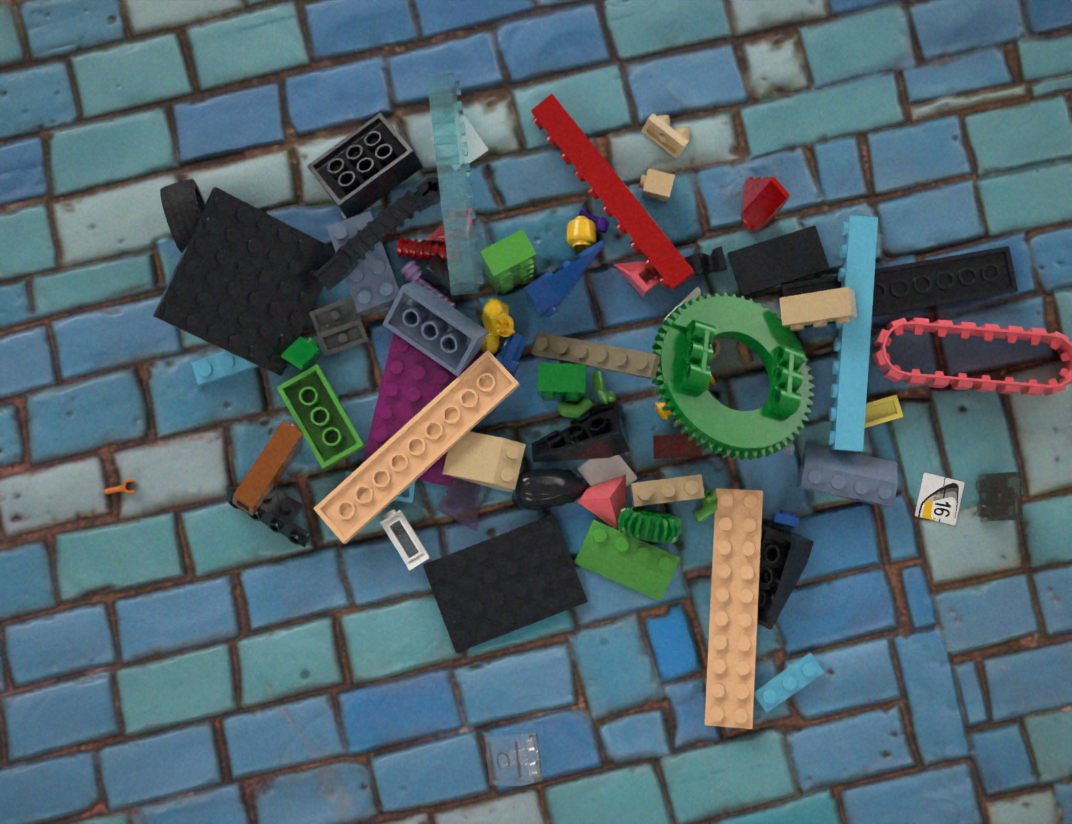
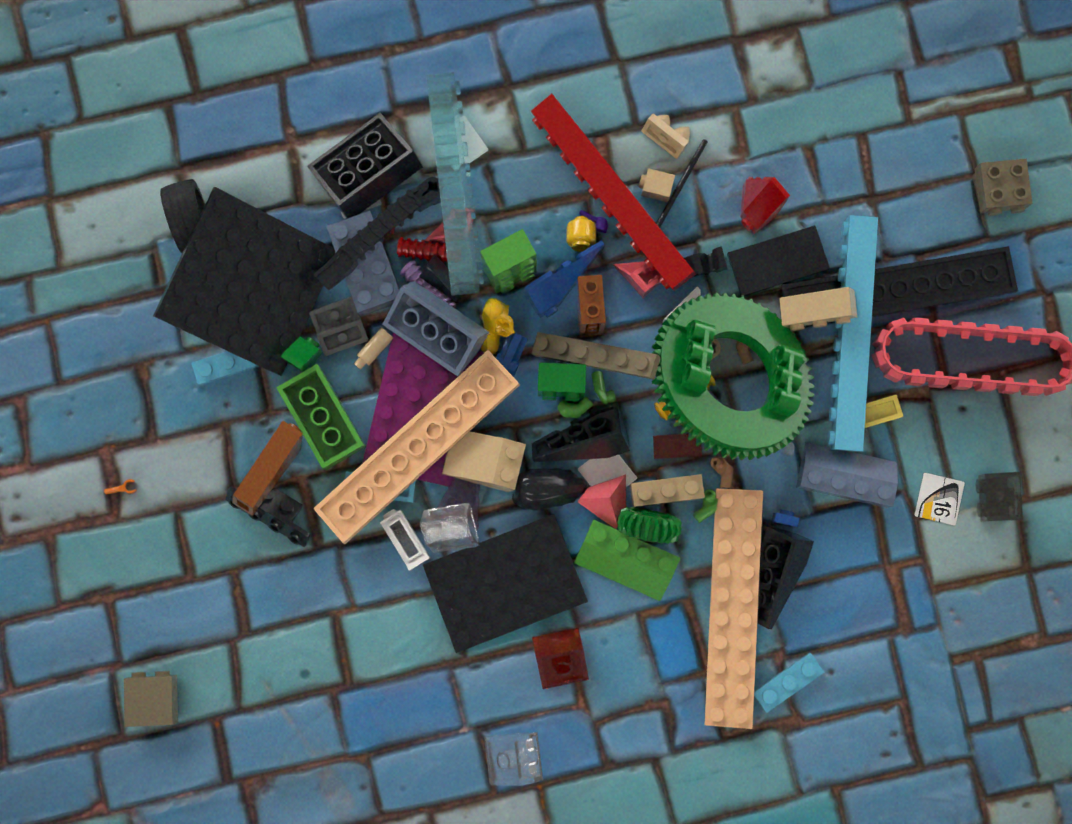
(150, 699): none -> dark tan brick
(373, 348): none -> tan cylinder
(449, 528): none -> clear slope
(560, 658): none -> clear red slope
(591, 306): none -> dark orange slope
(681, 183): none -> black axle
(725, 469): none -> medium nougat arm
(1003, 186): none -> dark tan brick

